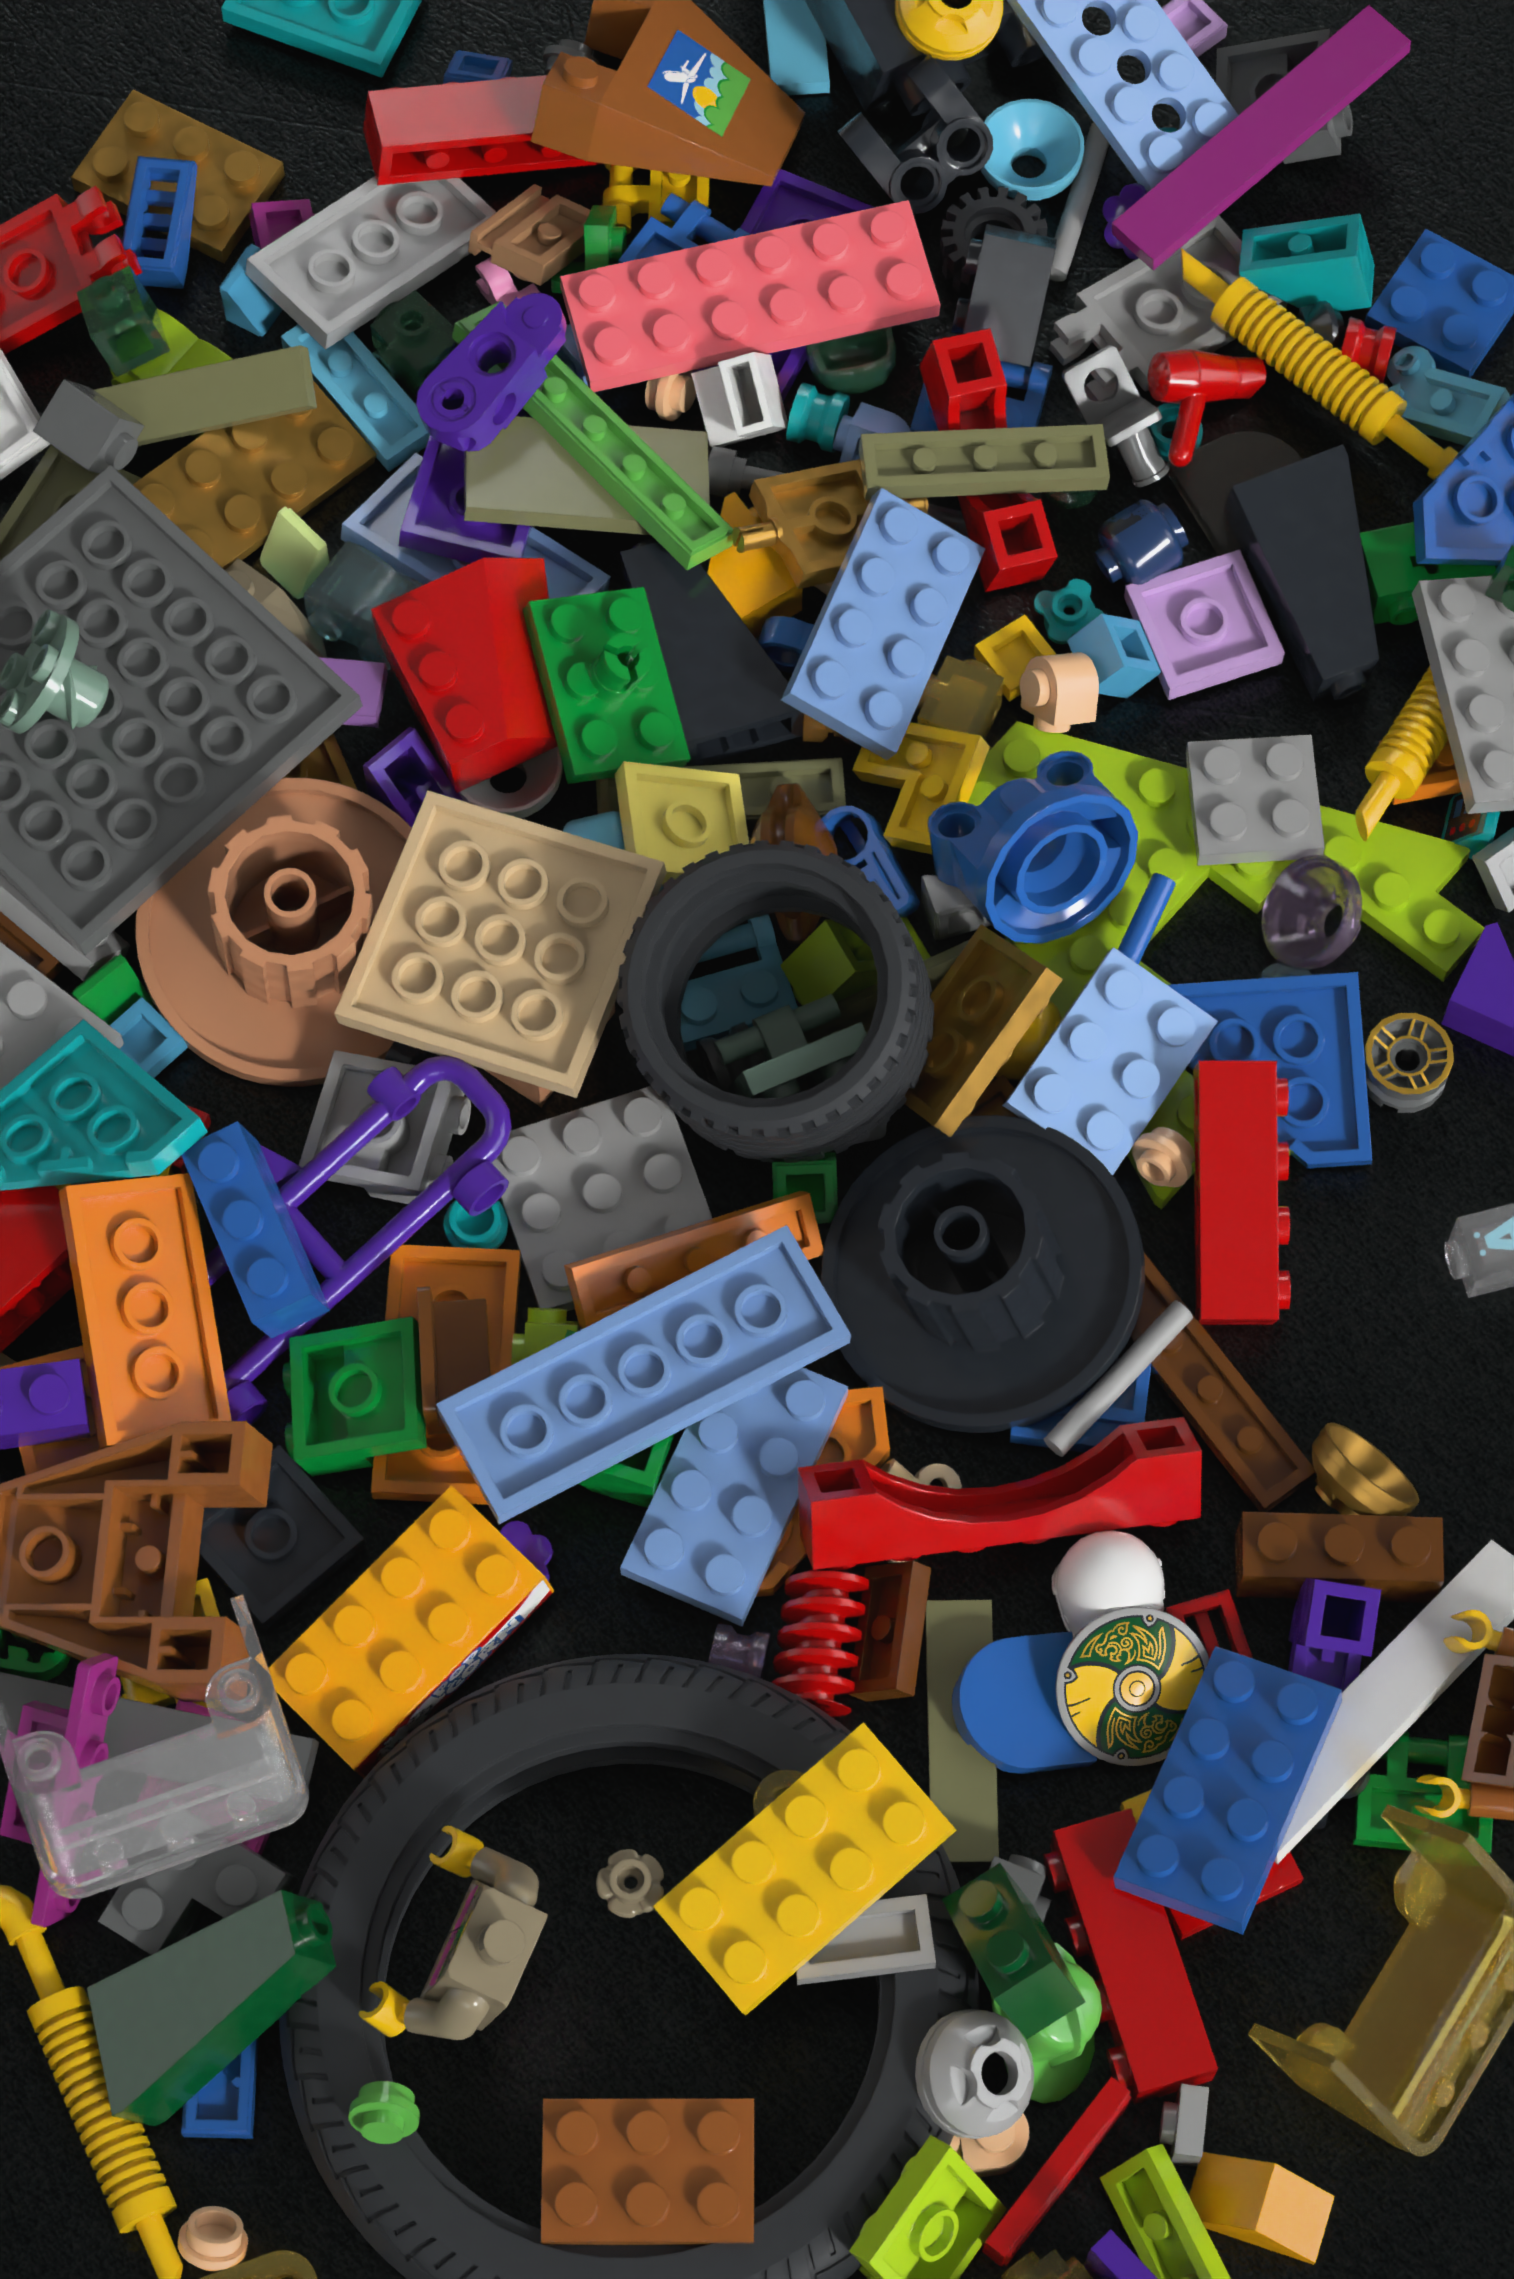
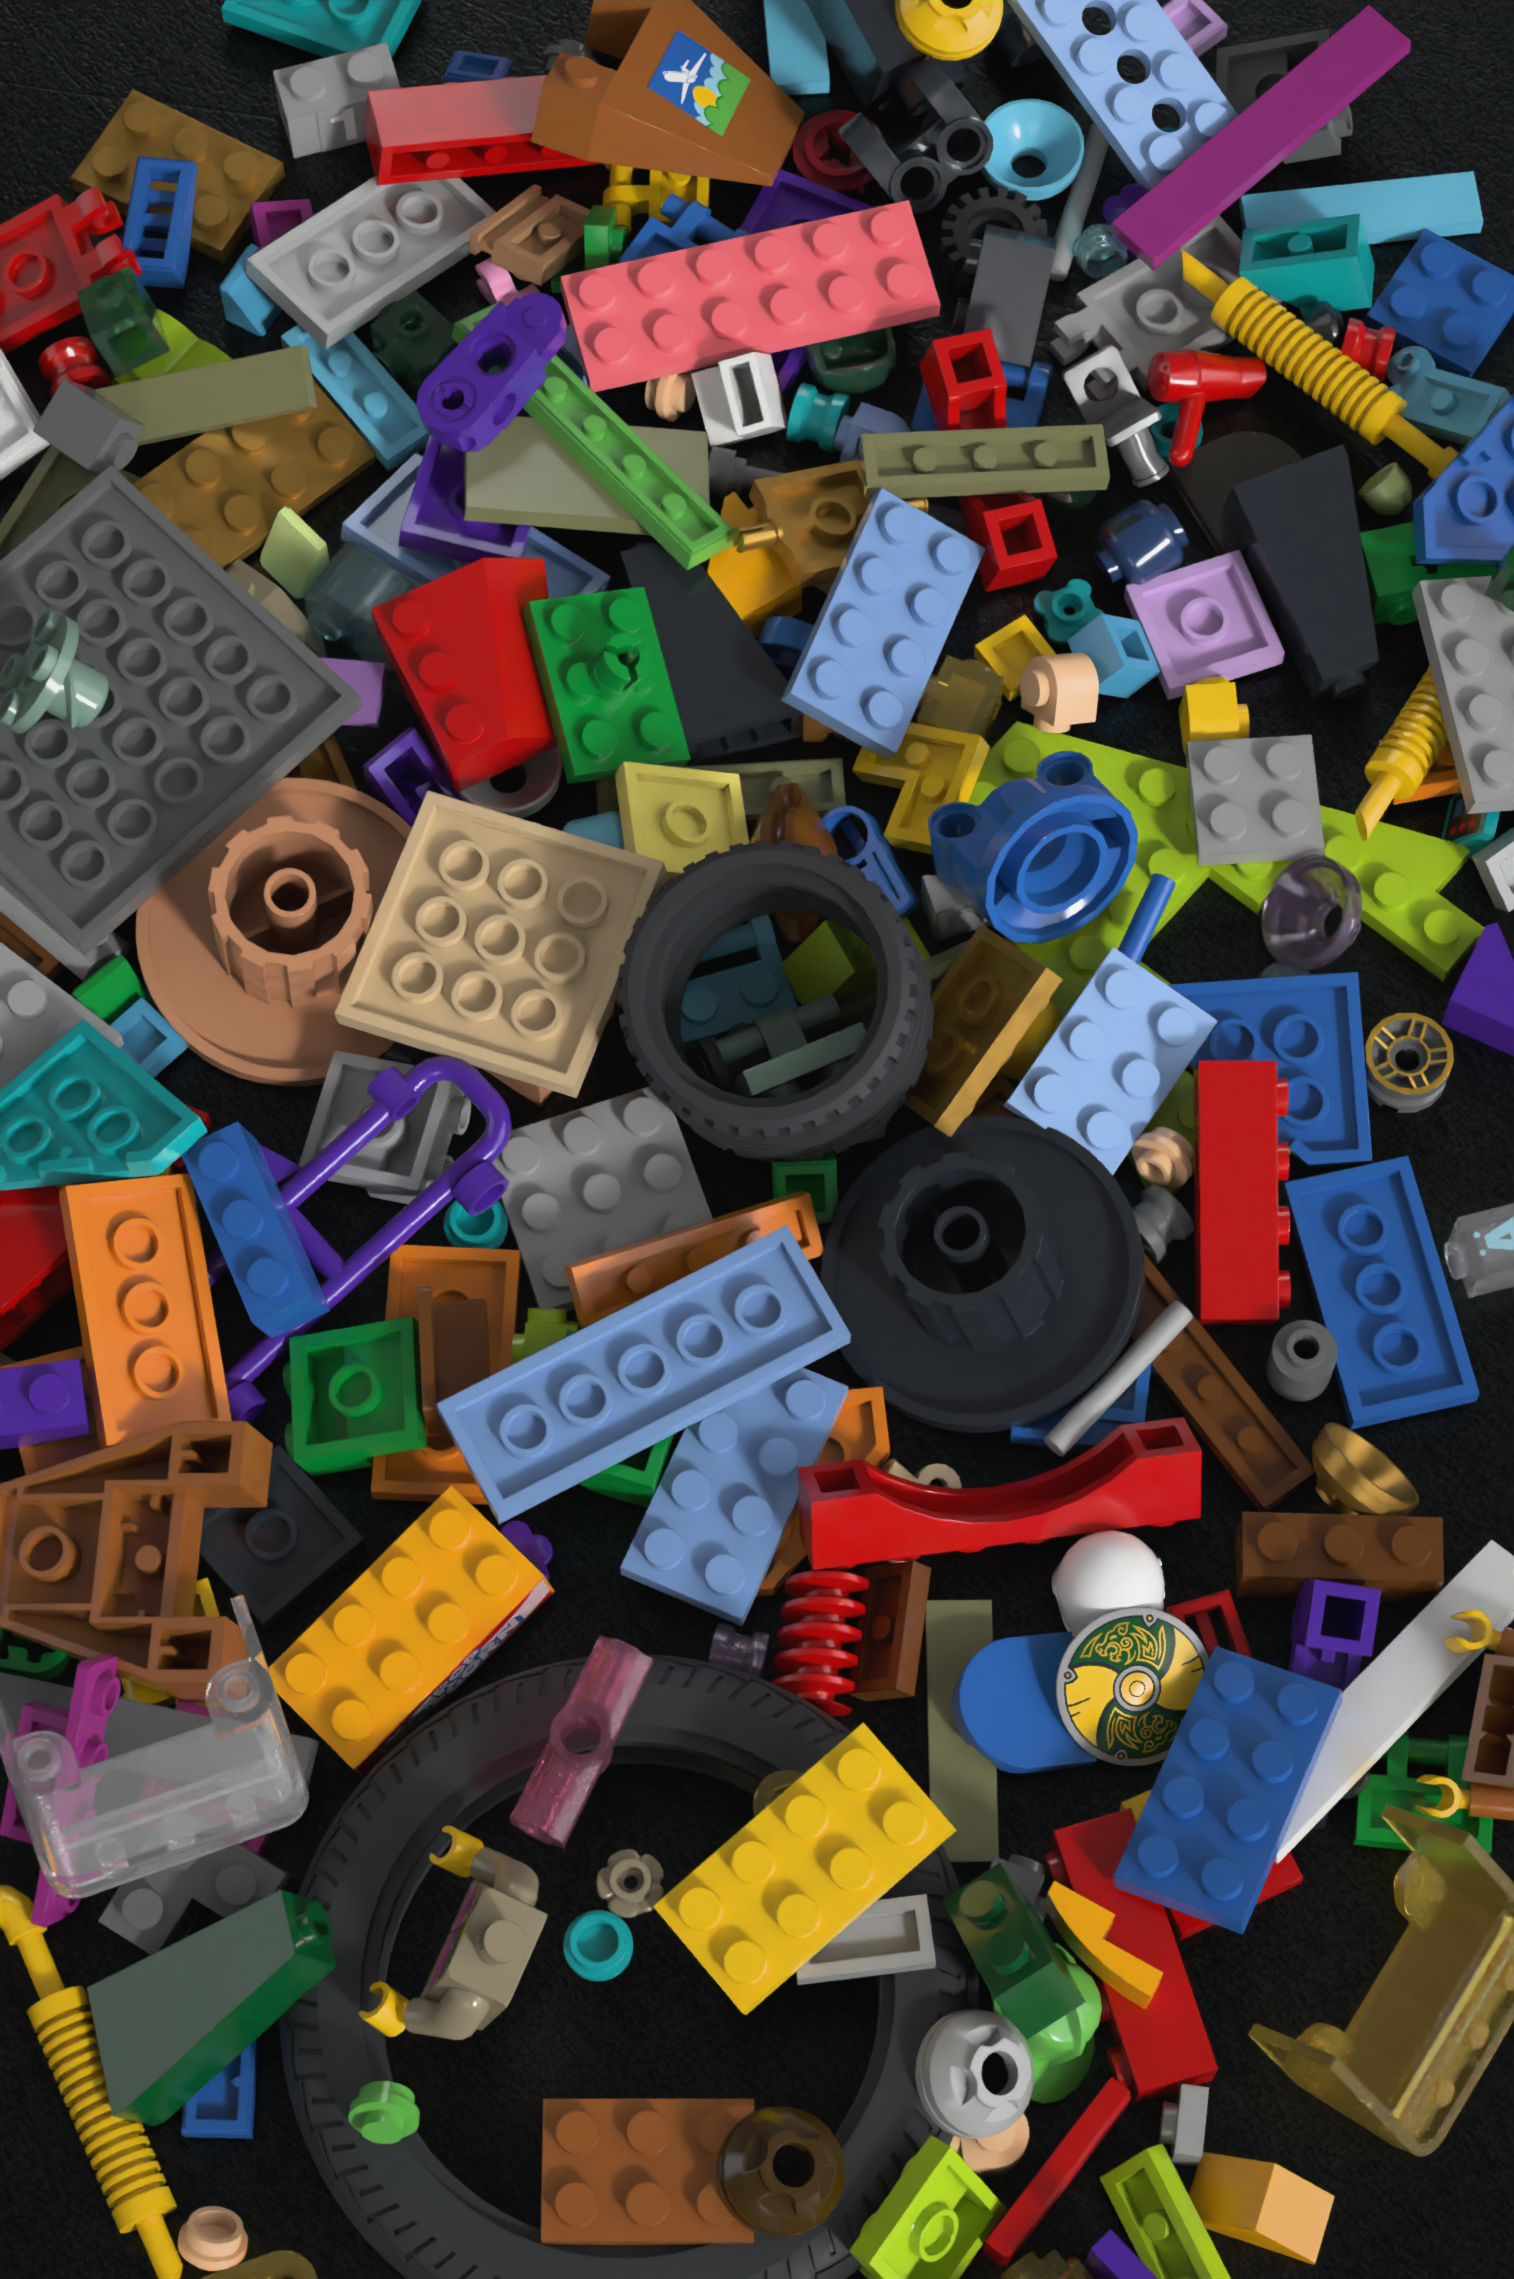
(73, 361): none -> red wheel
(327, 98): none -> light grey brick
(565, 1779): none -> clear pink piece
(598, 1945): none -> teal plate
(748, 2176): none -> dark brown piece
(812, 153): none -> dark red gear
(1085, 1929): none -> light orange slope
(1099, 251): none -> clear light blue plate
(1160, 1221): none -> dark grey wheel
(1212, 712): none -> yellow plate
(1298, 1377): none -> dark grey brick
(1380, 1292): none -> blue plate
(1387, 490): none -> yellowish green hinge
(1388, 208): none -> medium azure tile

